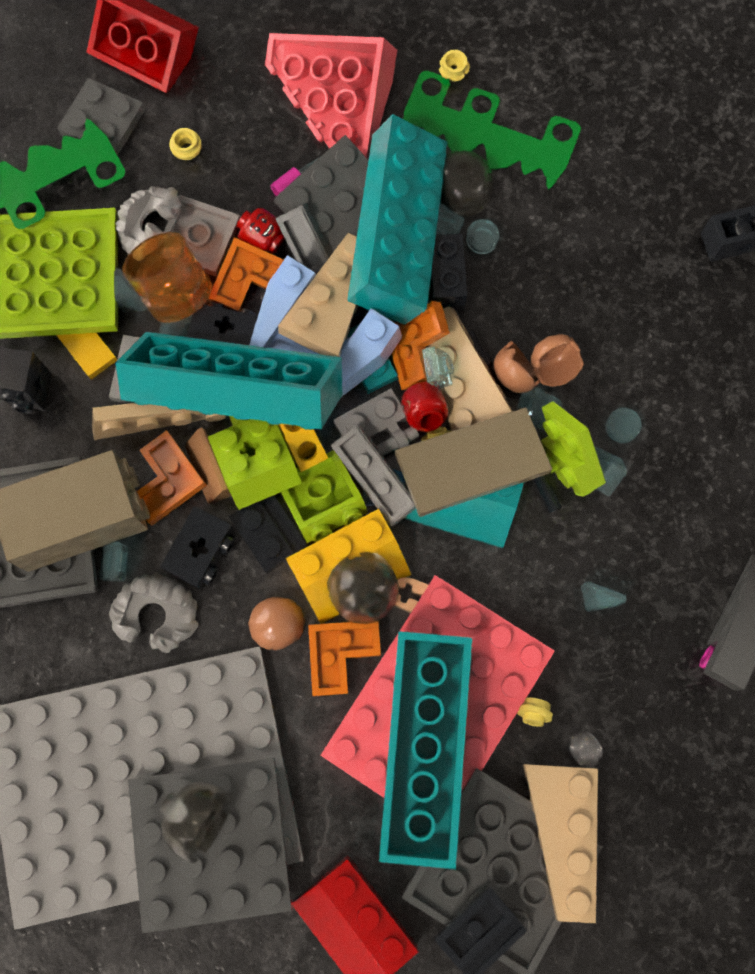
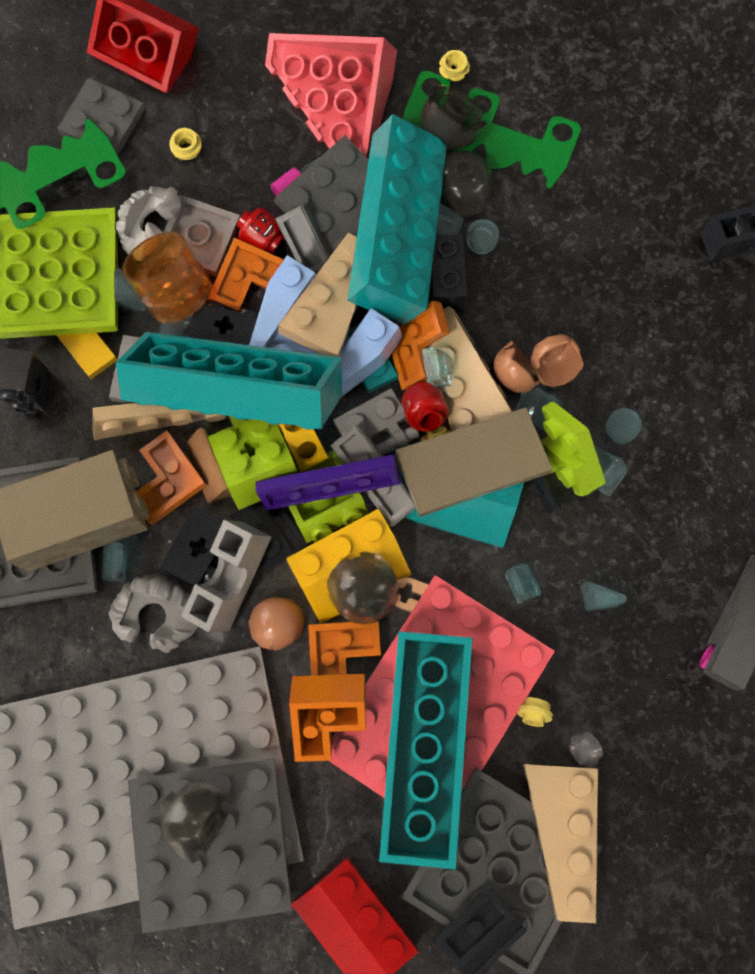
(218, 600): none -> light grey arch
(322, 707): none -> orange brick
(328, 482): none -> dark purple tile
(452, 118): none -> clear smoke cylinder
(522, 583): none -> clear light blue slope

